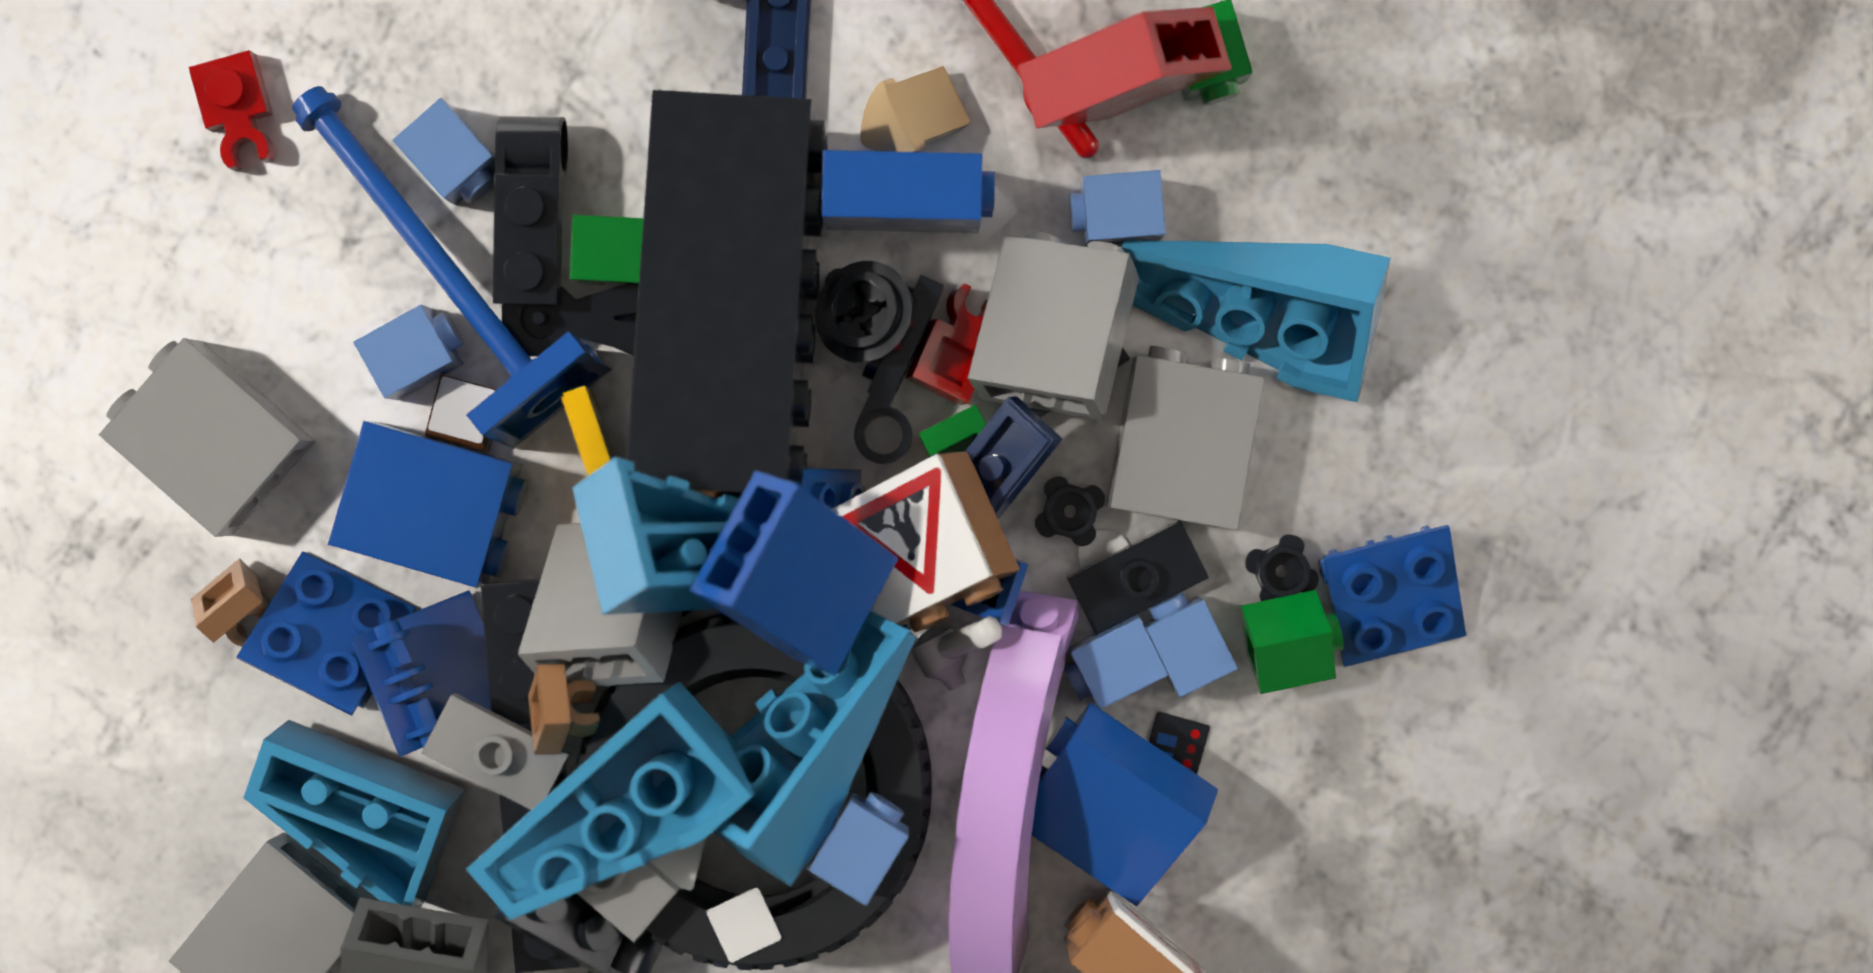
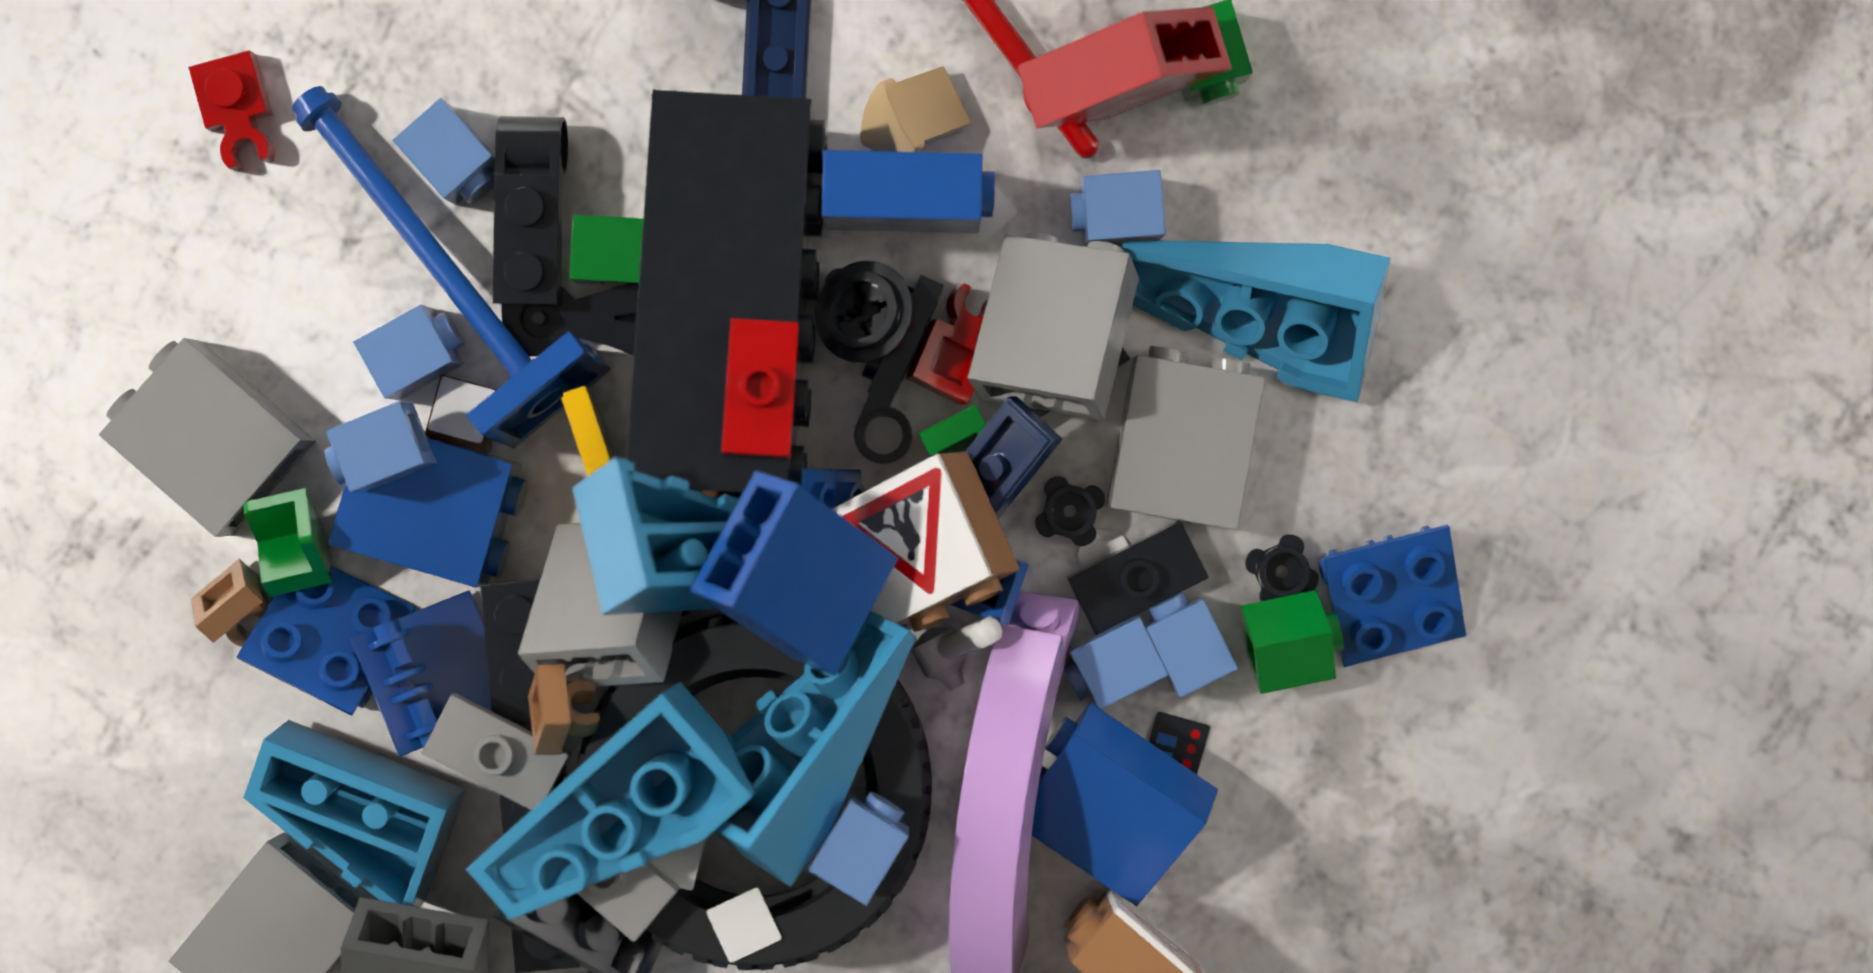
(289, 542): none -> green panel
(378, 447): none -> medium blue brick
(760, 388): none -> red plate

